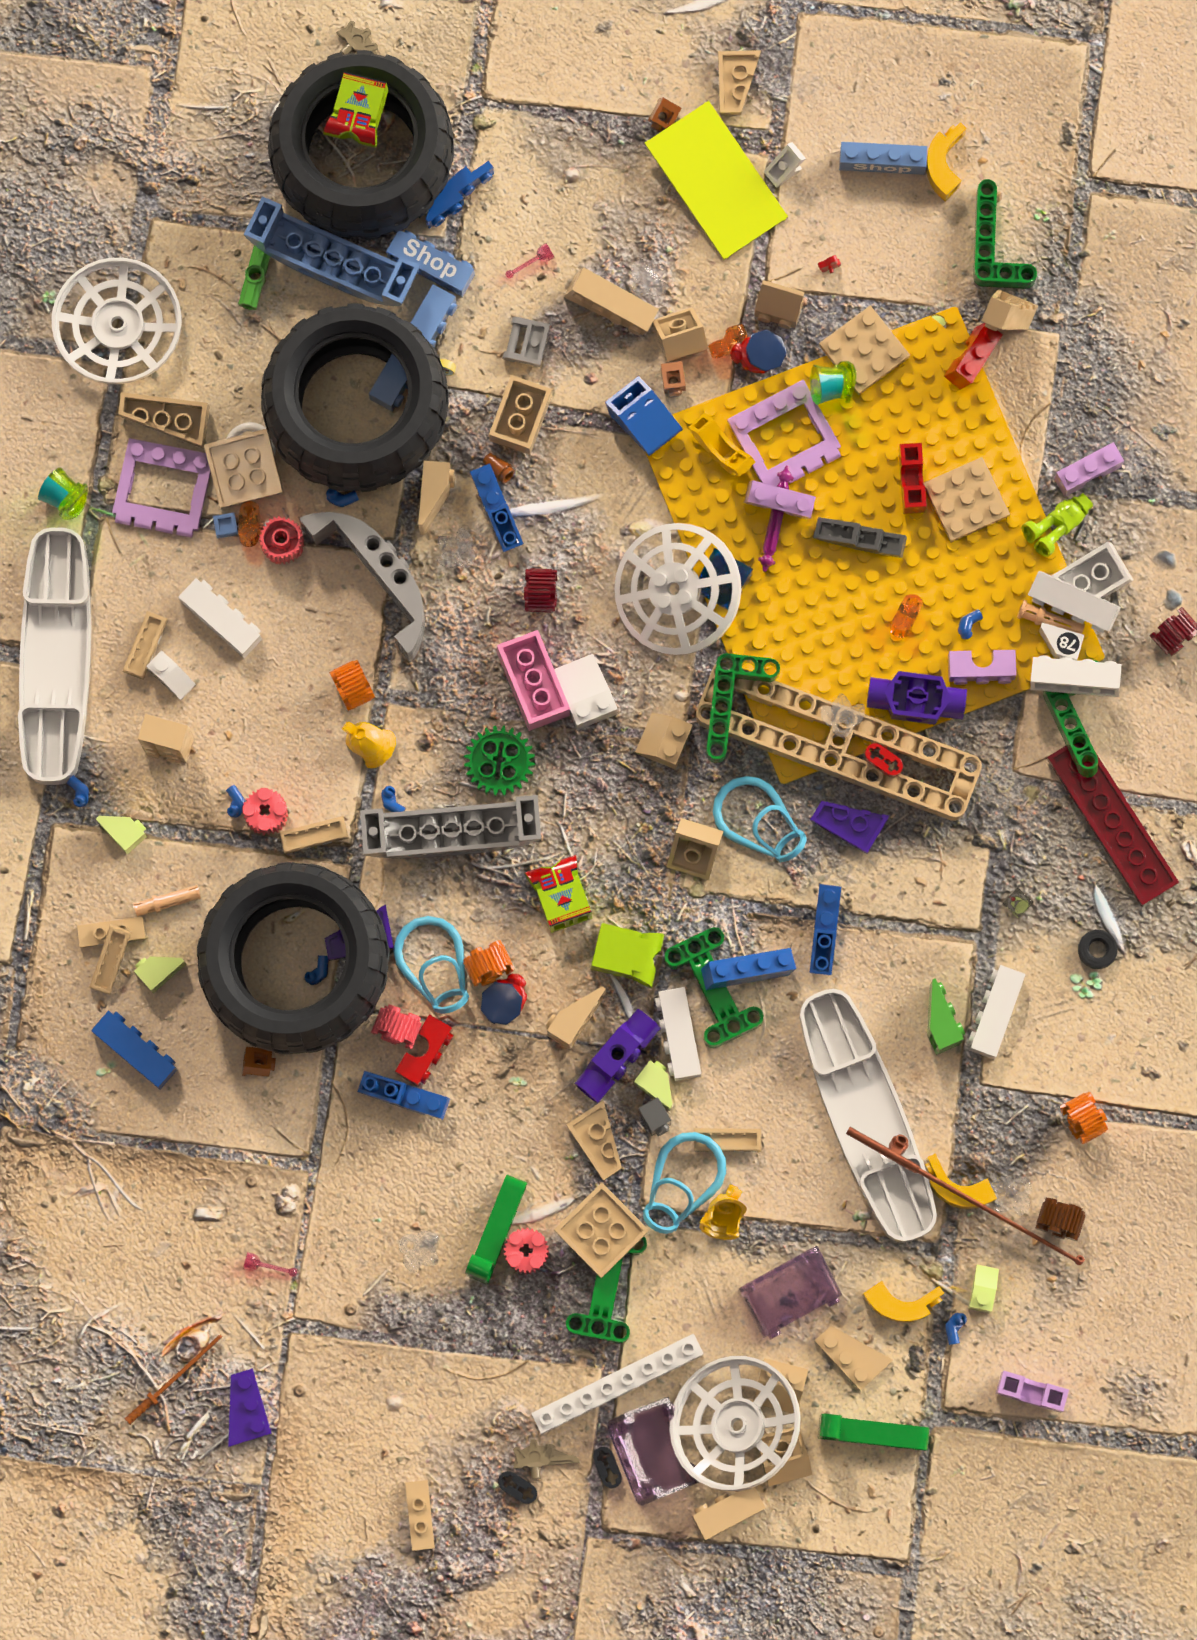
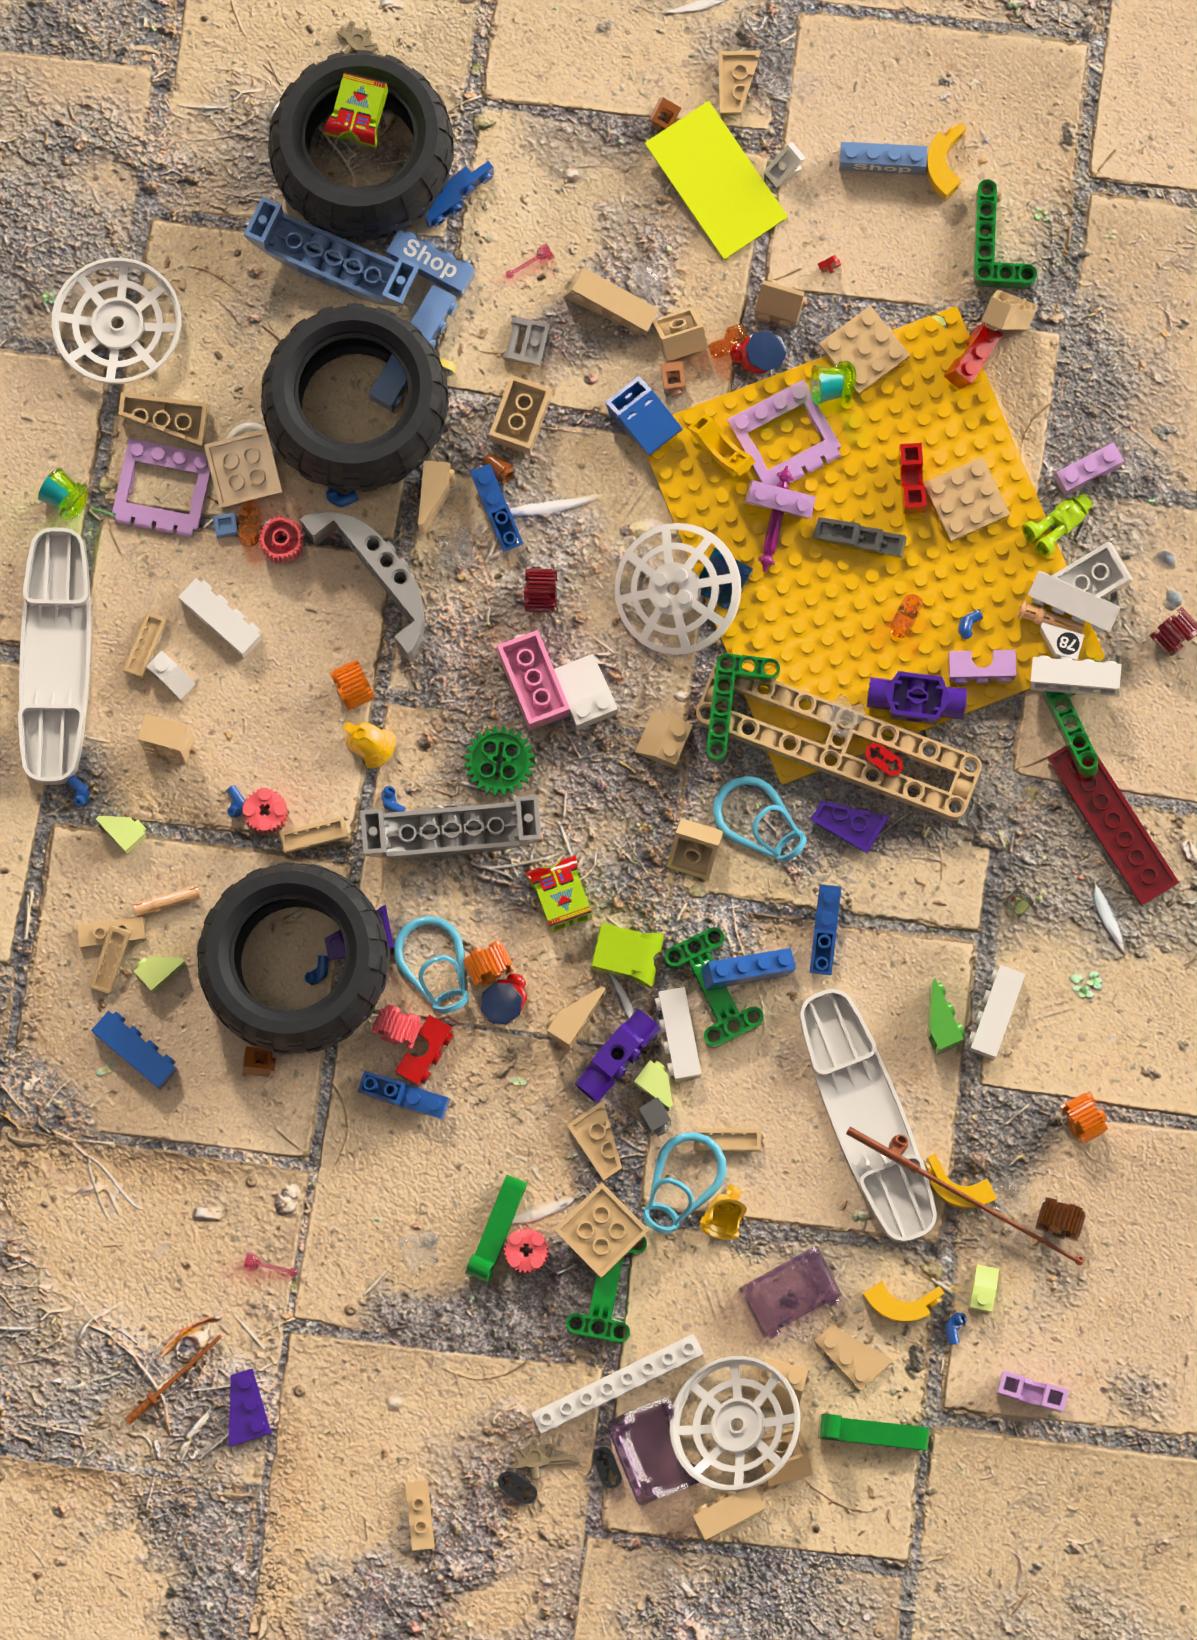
(252, 288): bright green piece -> none
(1104, 937): black tyre -> none

